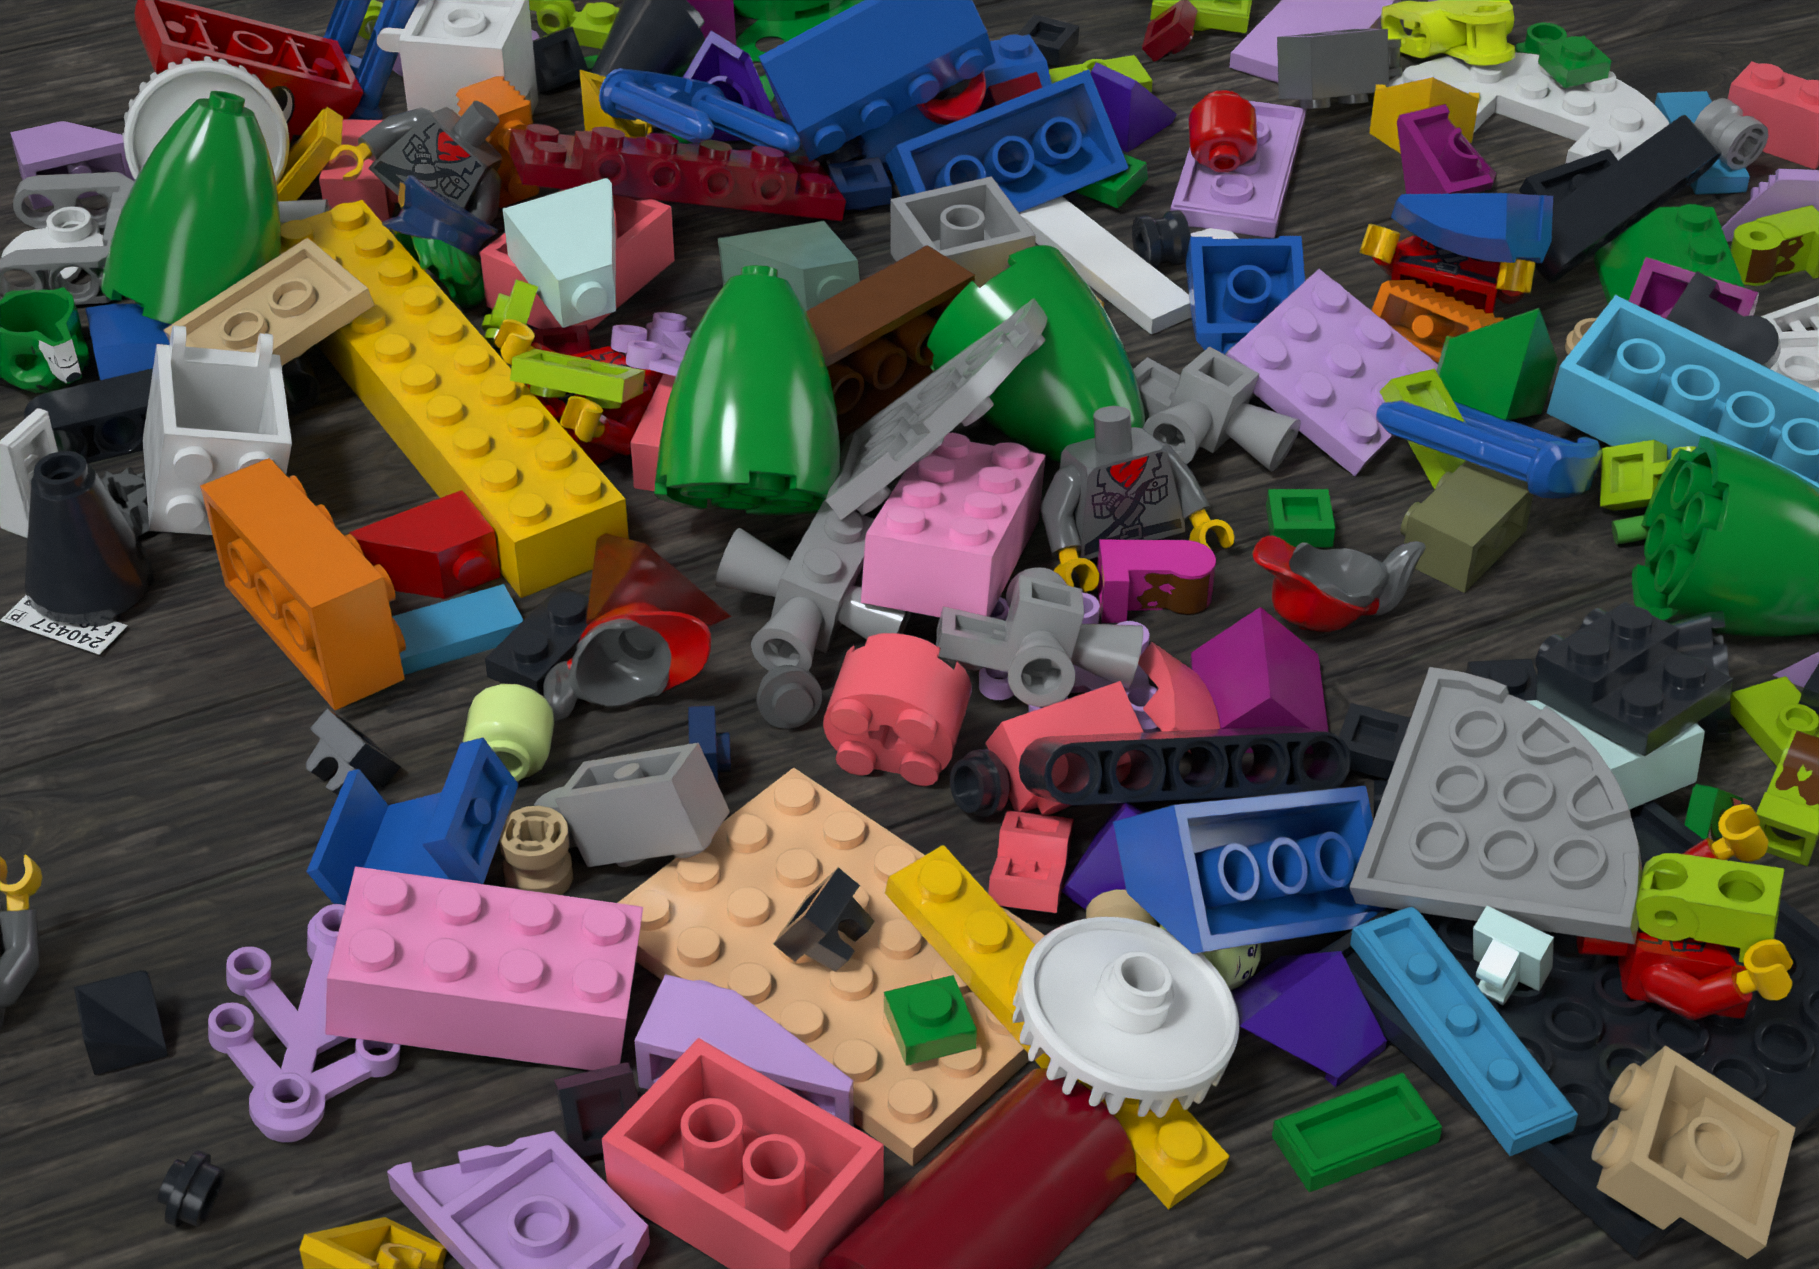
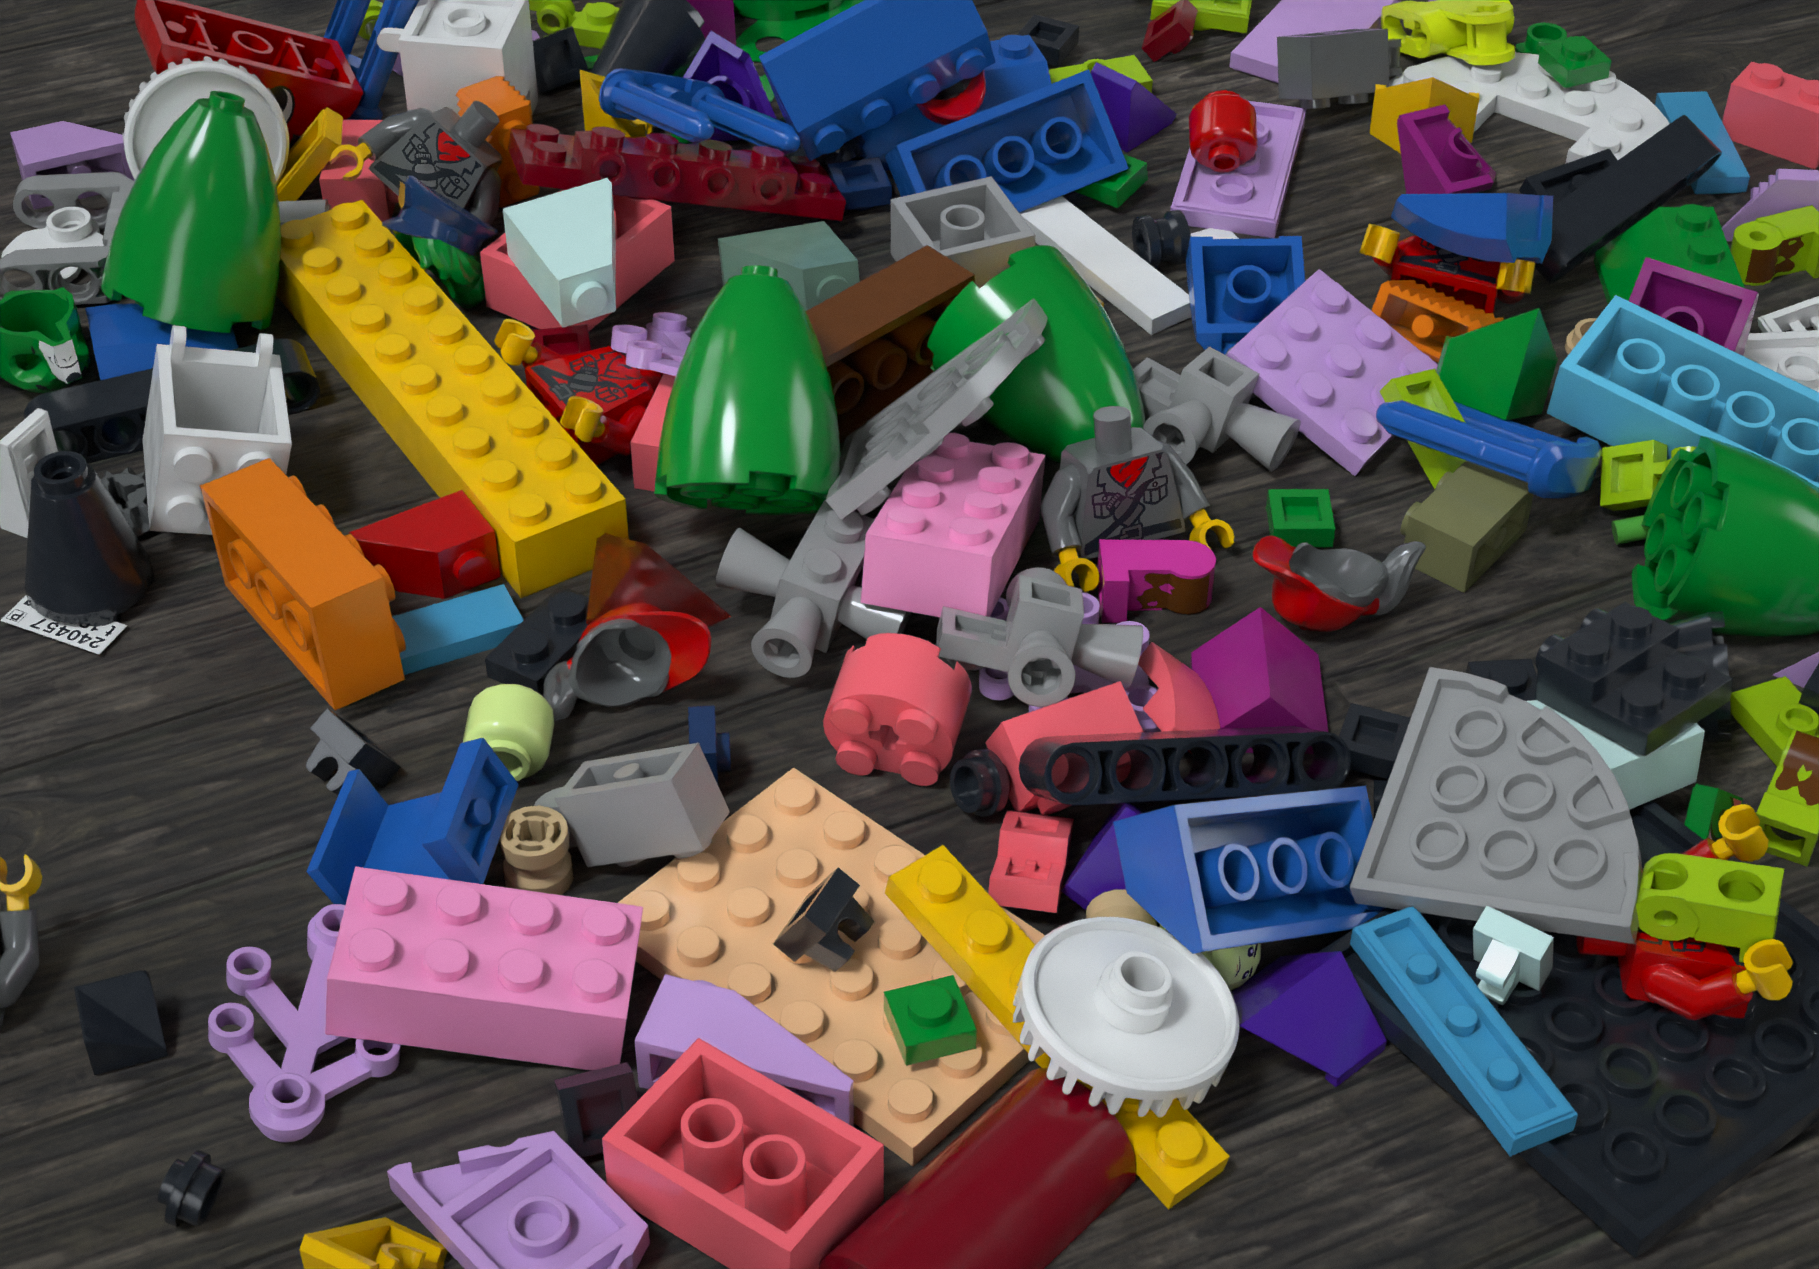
(292, 297): tan plate -> none
(514, 307): lime plate -> none
(556, 373): lime plate -> none
(788, 696): dark grey plate -> none
(1010, 89): dark red plate -> none
(1356, 1132): green tile -> none
(1693, 1152): tan plate -> none
(1702, 314): black leg -> none
(1736, 135): light grey wheel -> none

